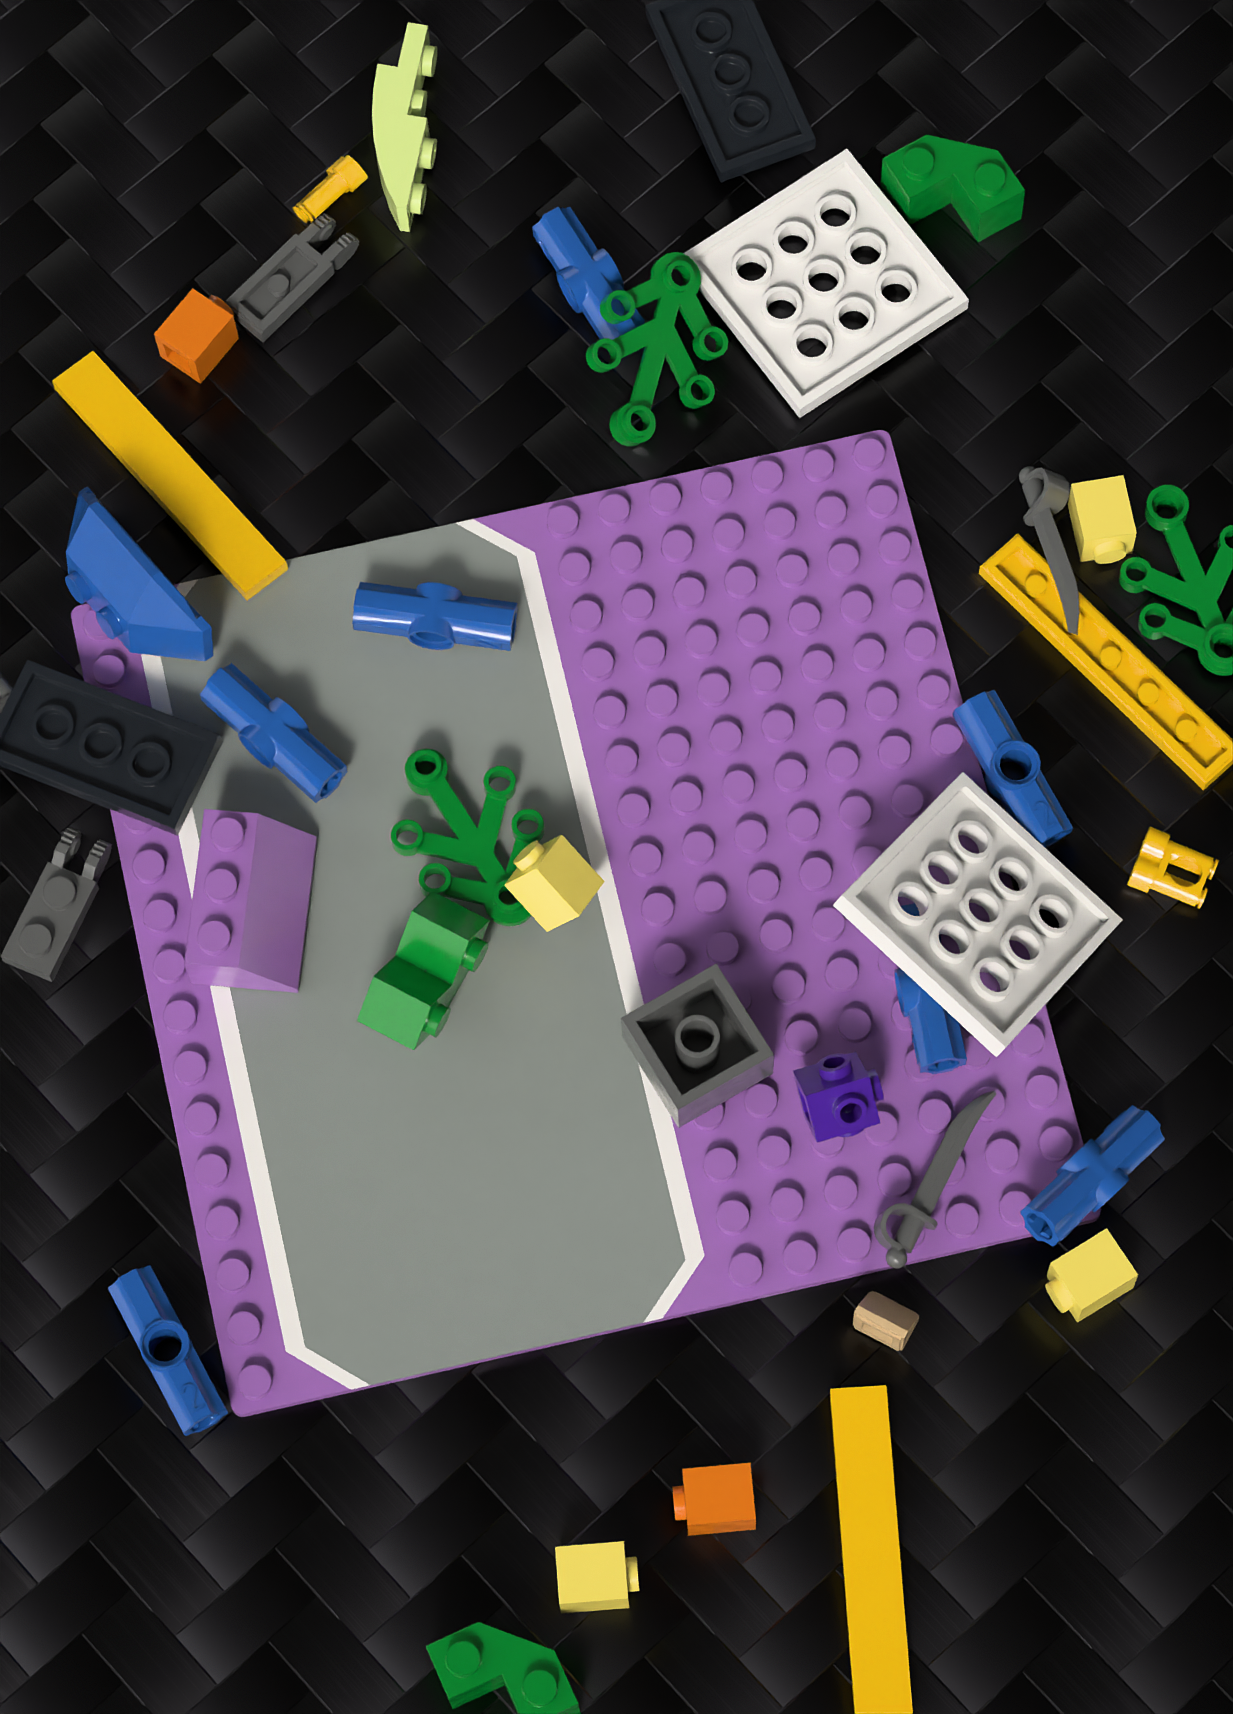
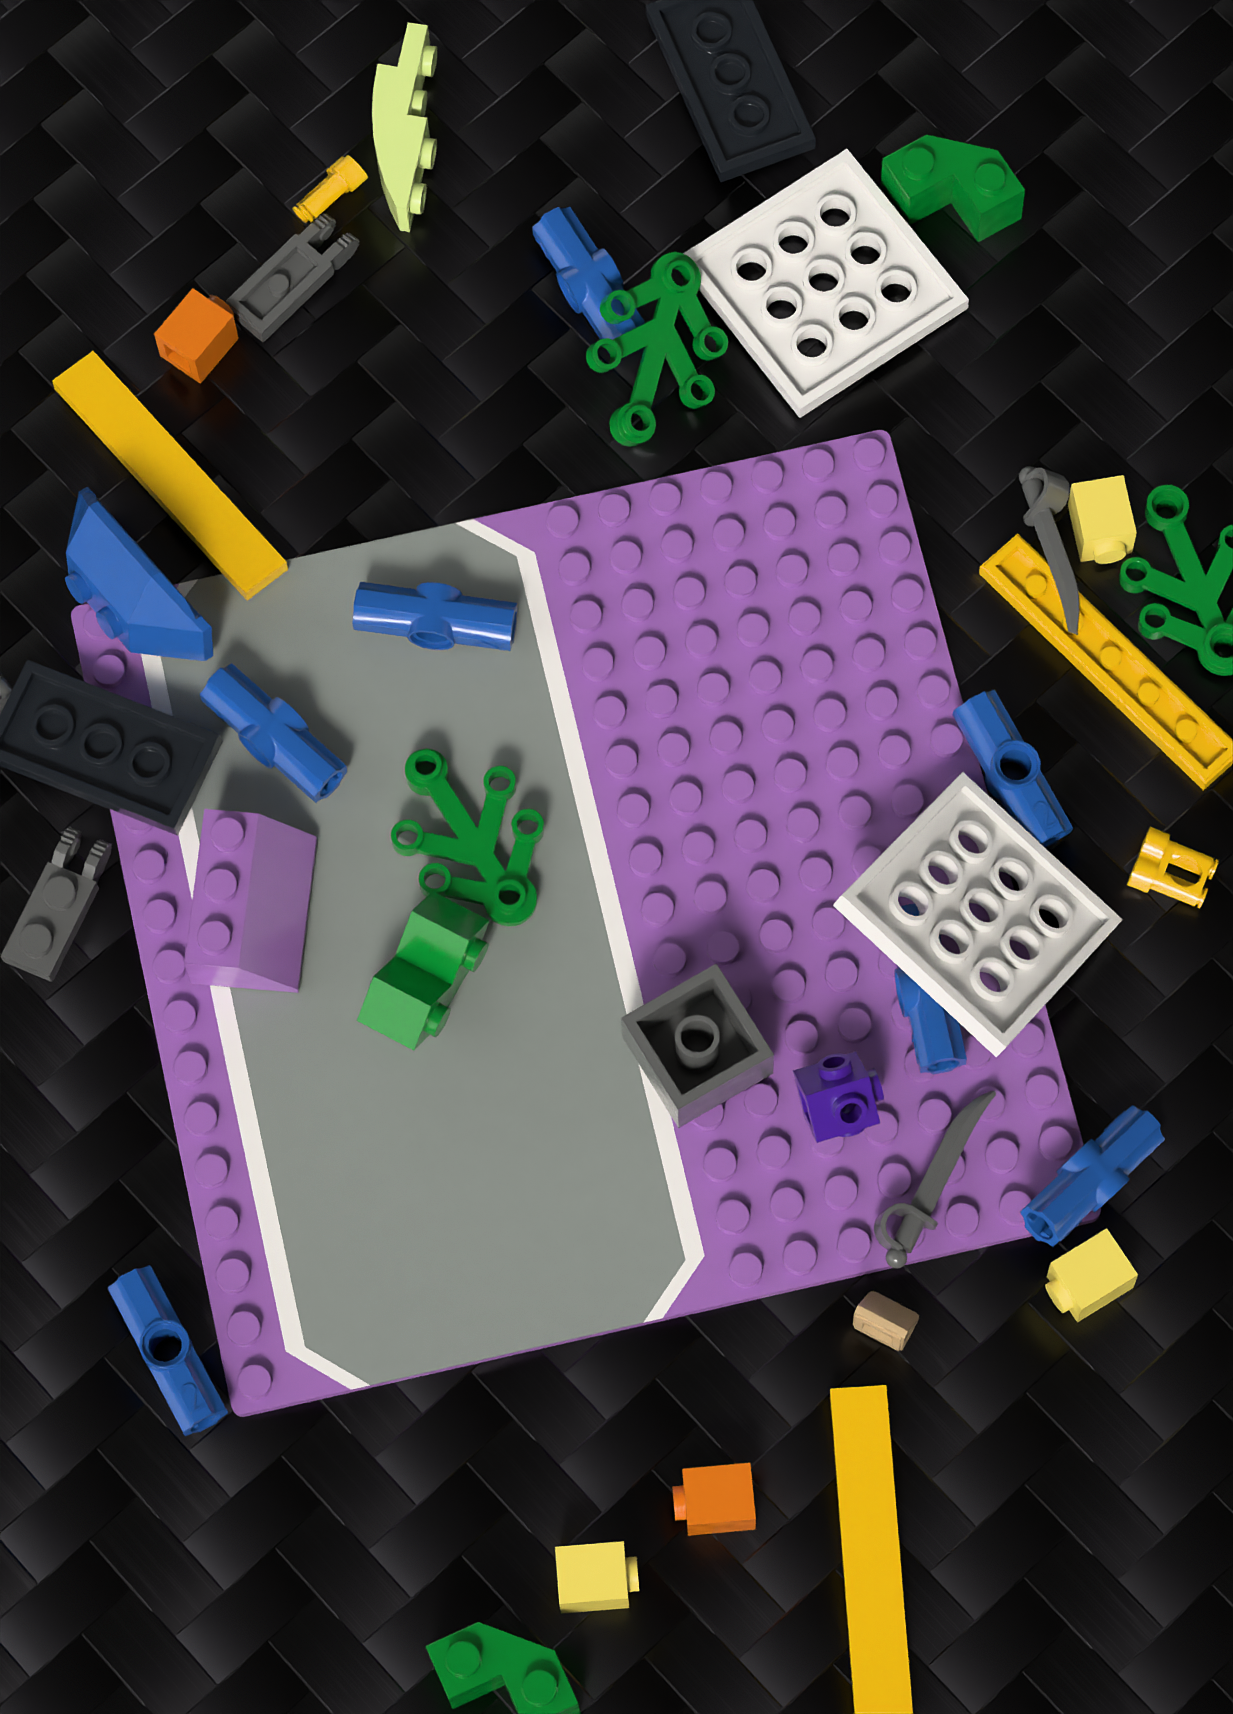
(553, 882): light yellow brick -> none

